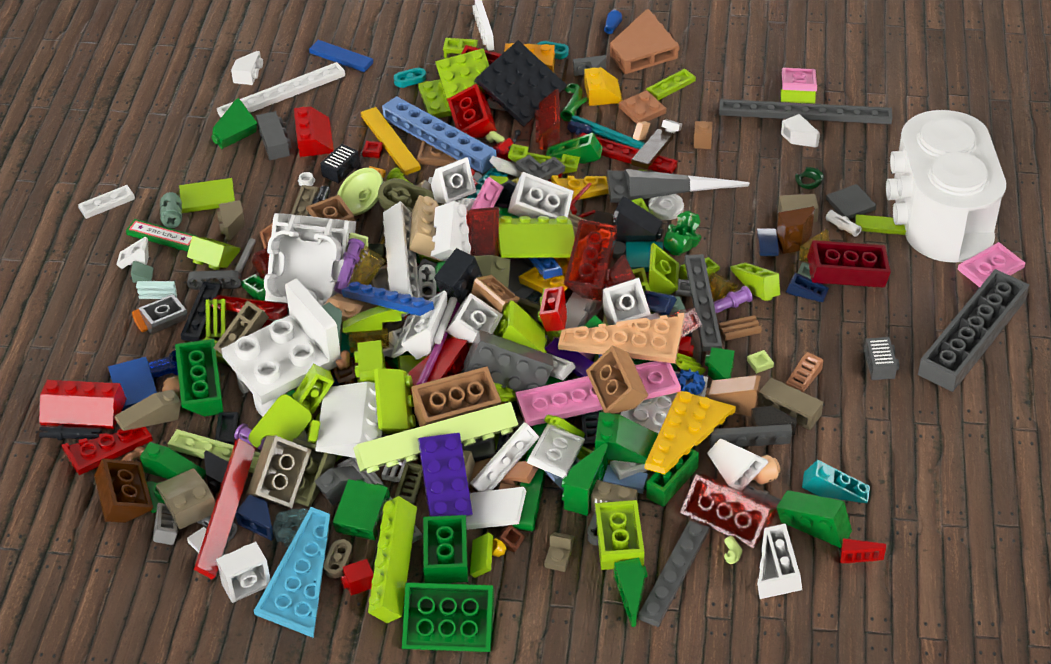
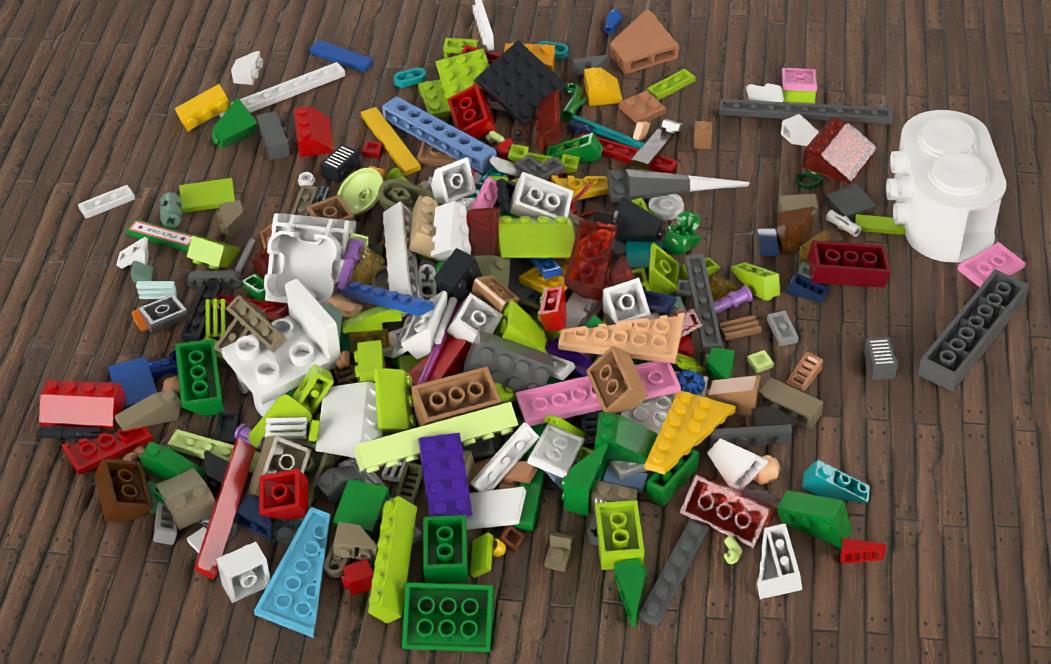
(203, 107): none -> yellow brick
(256, 323): none -> dark tan tile
(283, 495): none -> red slope
(287, 424): none -> white tile
(353, 543): none -> dark tan slope
(503, 196): none -> black axle
(769, 93): none -> white slope
(782, 328): none -> light grey plate
(838, 151): none -> clear red slope

